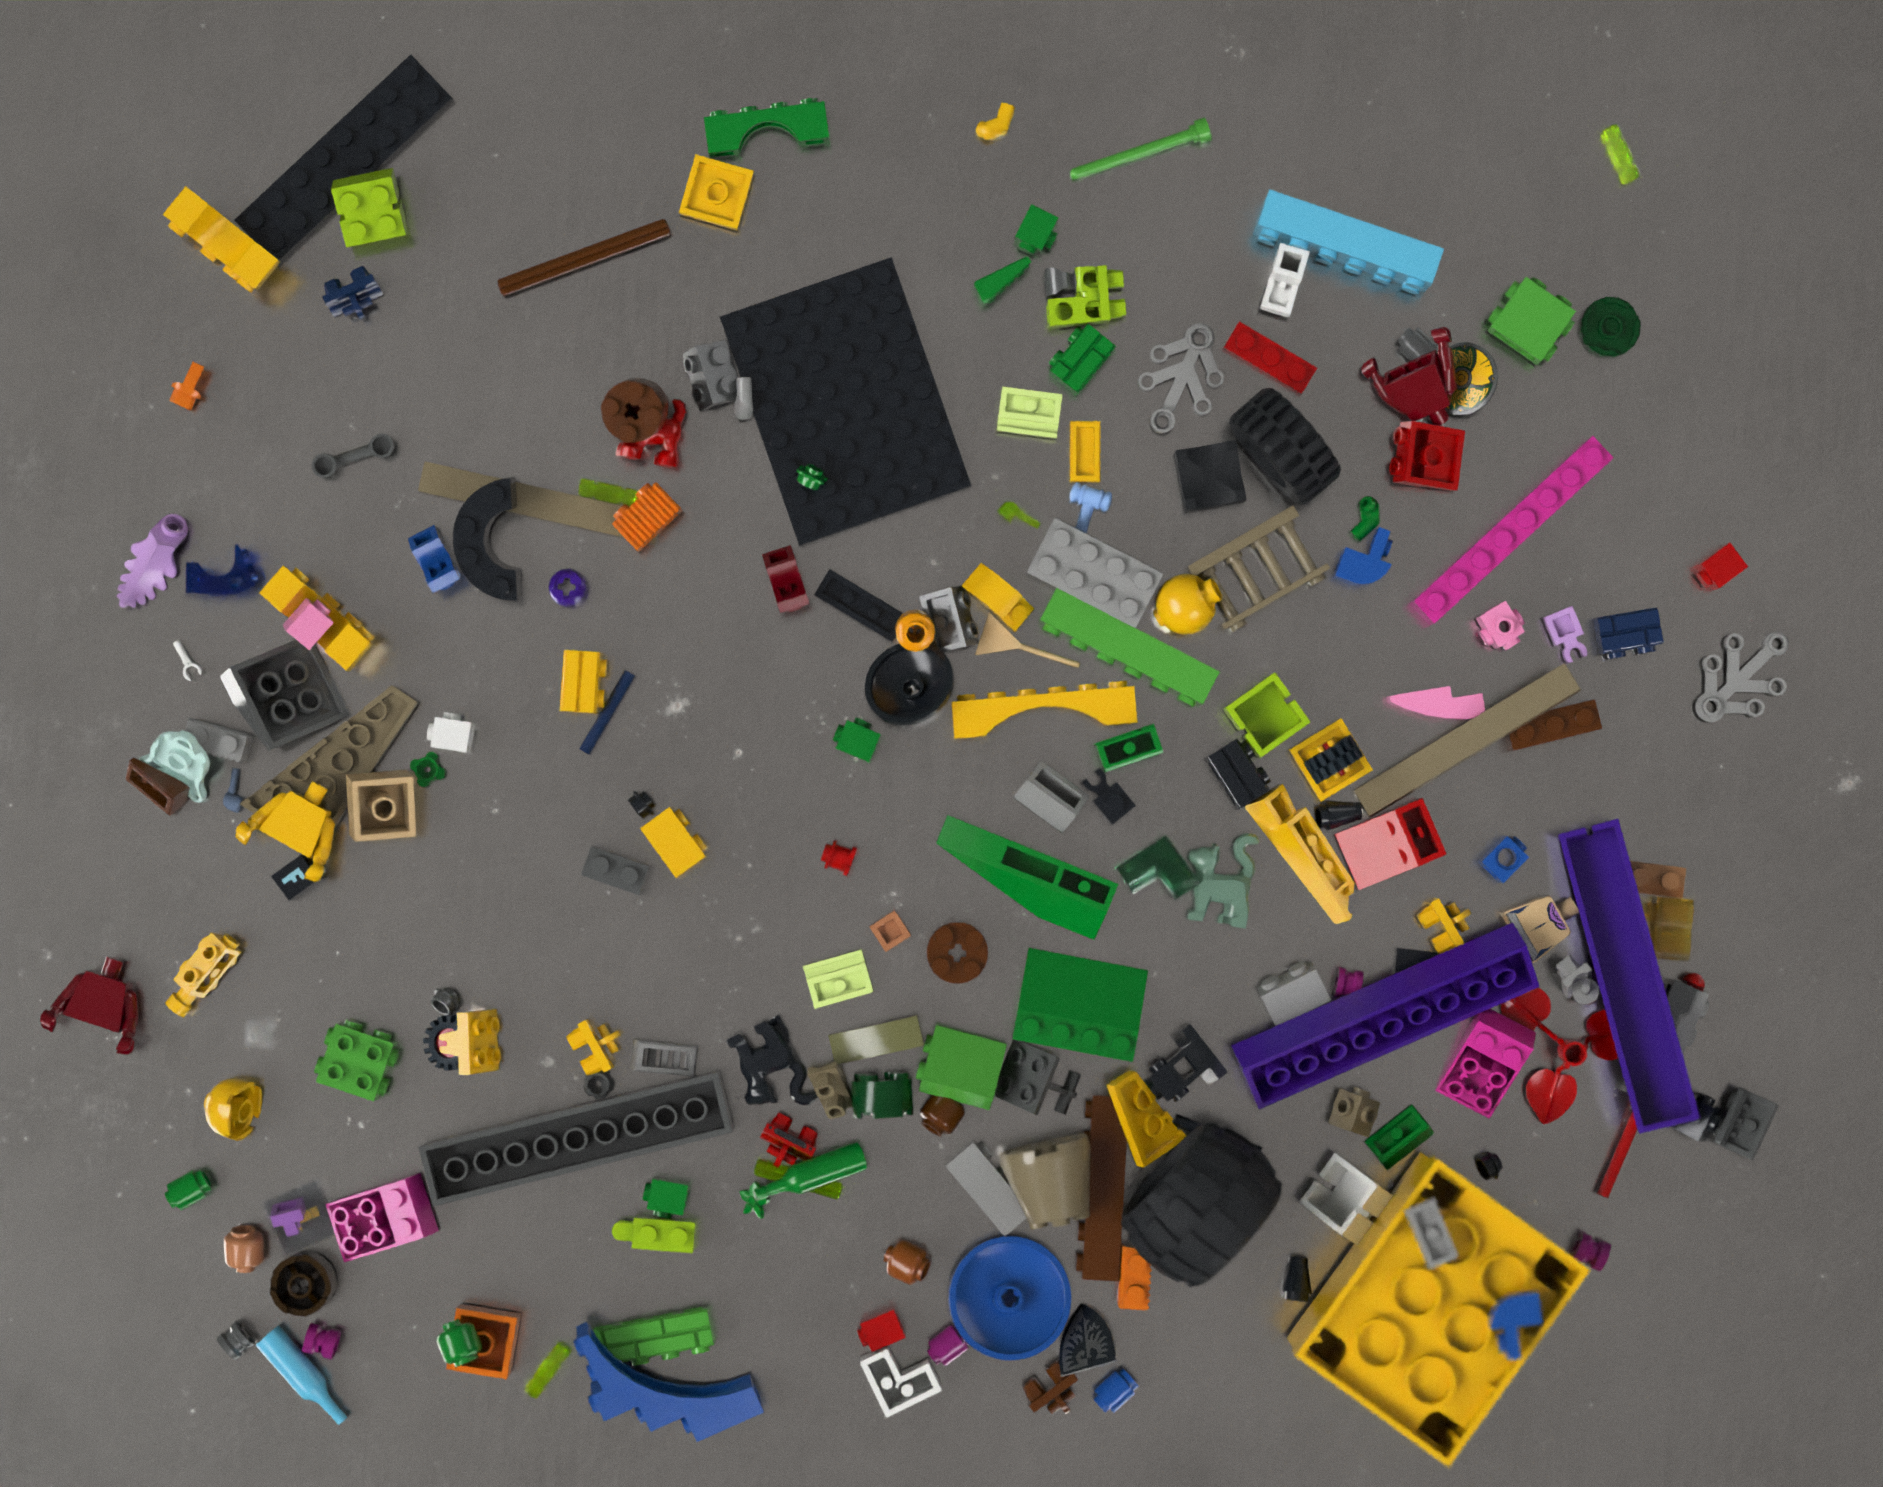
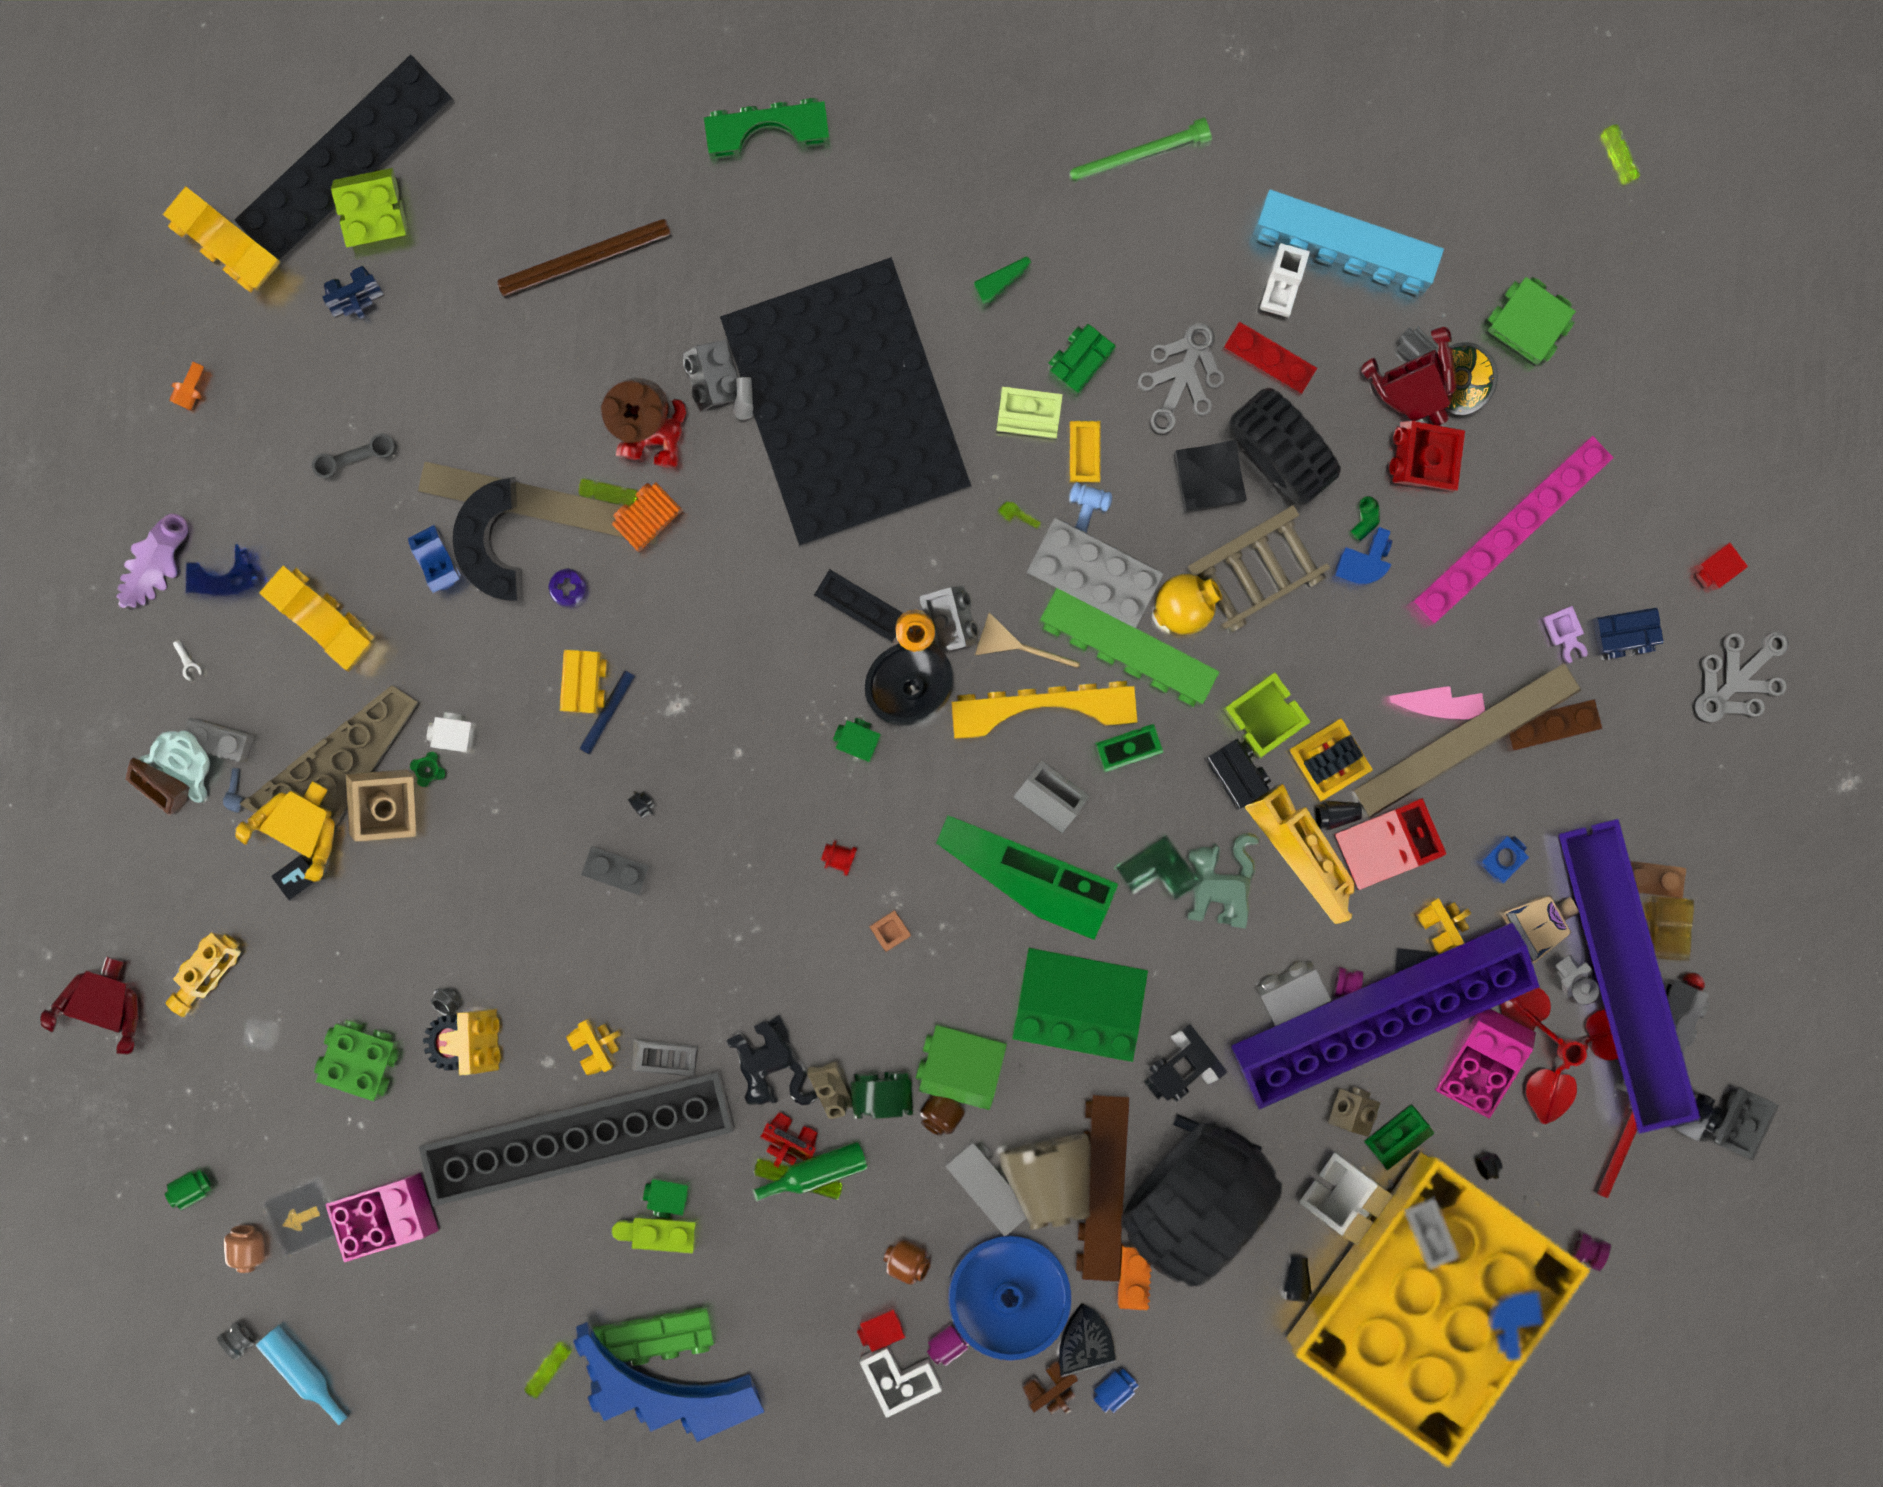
(232, 1107): yellow cylinder -> none
(284, 693): dark grey slope -> none
(289, 1215): medium lavender tile -> none
(303, 1301): dark brown brick -> none
(308, 622): bright pink brick -> none
(321, 1341): magenta wheel -> none
(458, 1343): green head -> none
(498, 1338): orange brick -> none
(598, 1092): dark grey plate -> none
(674, 841): yellow brick -> none
(716, 192): yellow plate -> none
(752, 1204): green plant -> none
(785, 579): dark red brick -> none
(811, 476): green plate -> none
(838, 979): yellowish green plate -> none
(876, 1039): olive slope -> none
(943, 963): reddish brown brick -> none
(998, 126): yellow arm -> none
(998, 596): yellow brick -> none
(1028, 1076): dark grey plate -> none
(1036, 231): green brick -> none
(1091, 299): lime hips -> none
(1111, 800): black brick -> none
(1143, 1121): yellow wing -> none
(1490, 629): bright pink brick -> none
(1609, 327): dark green tile -> none

